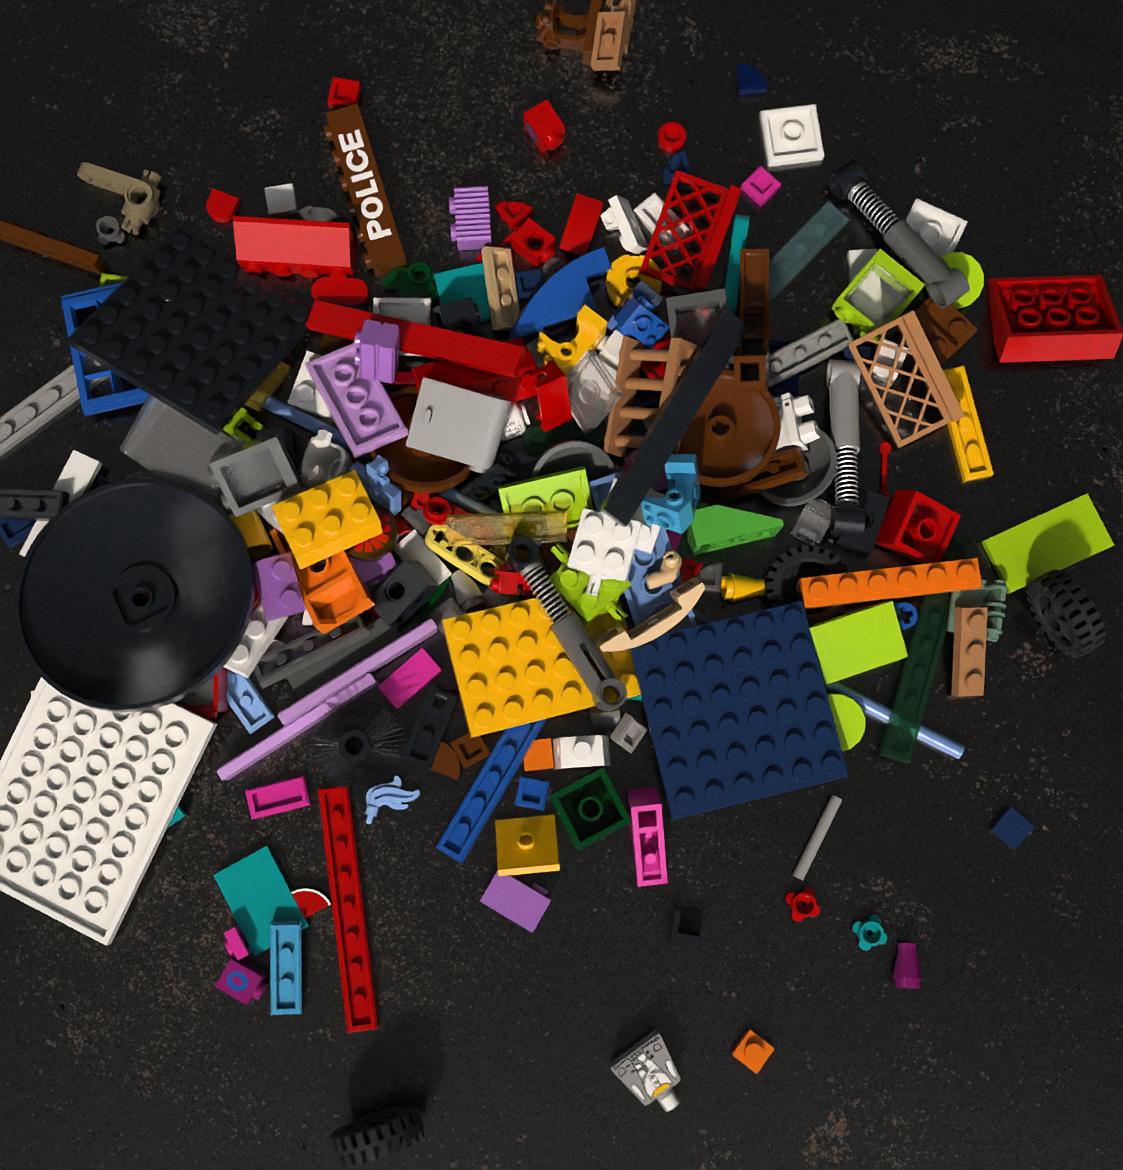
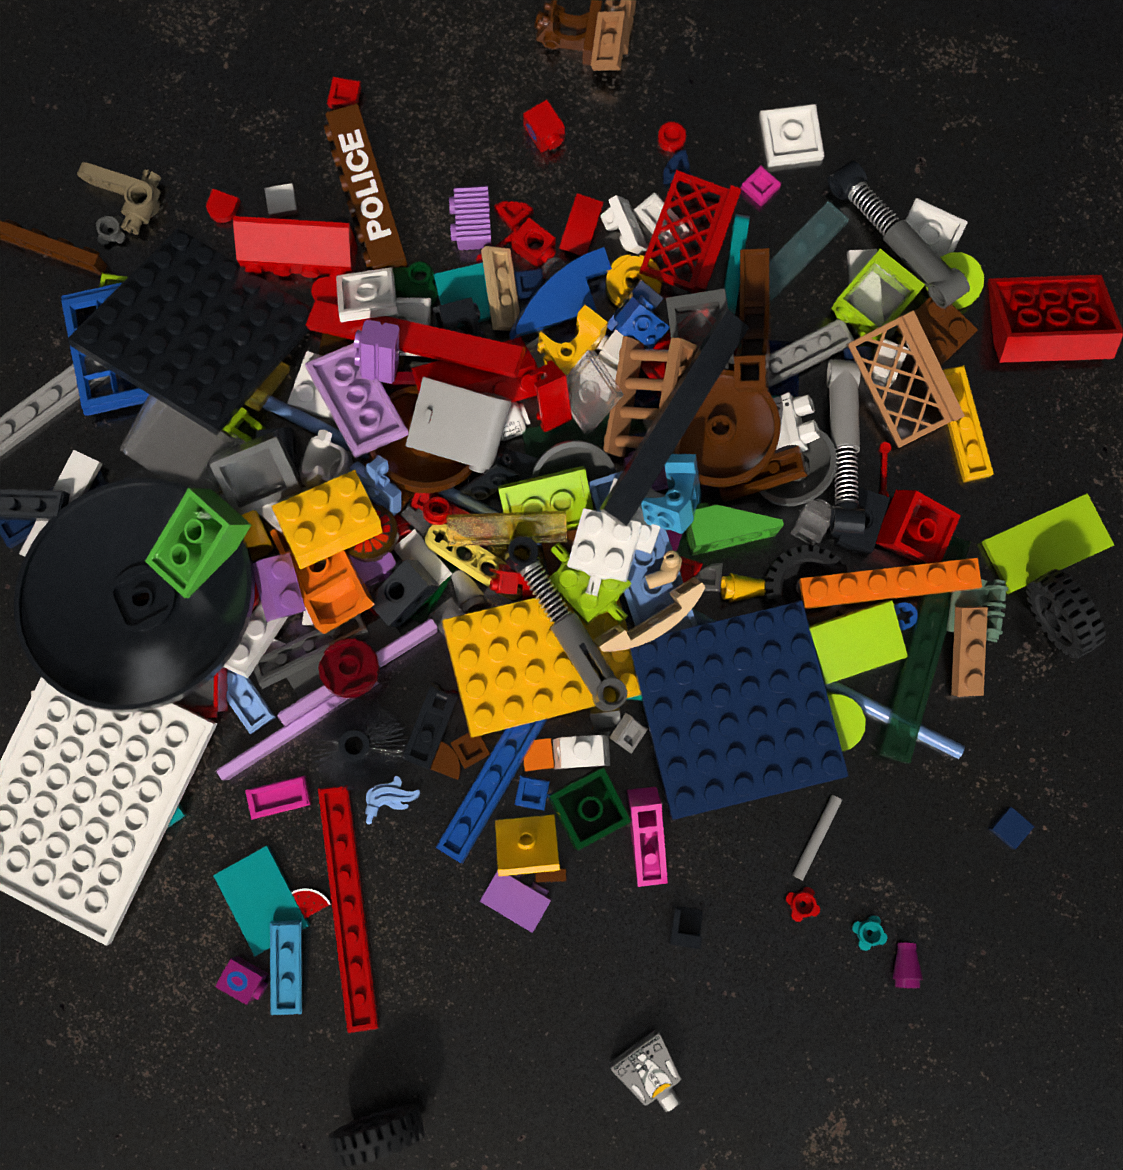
(197, 540): none -> bright green slope
(236, 943): dark pink plate -> none
(317, 214): white tile -> none
(349, 668): none -> dark red tile
(366, 294): none -> white tile
(409, 678): dark pink tile -> none
(551, 876): none -> reddish brown tile
(750, 80): clear blue tile -> none
(752, 1050): orange plate -> none

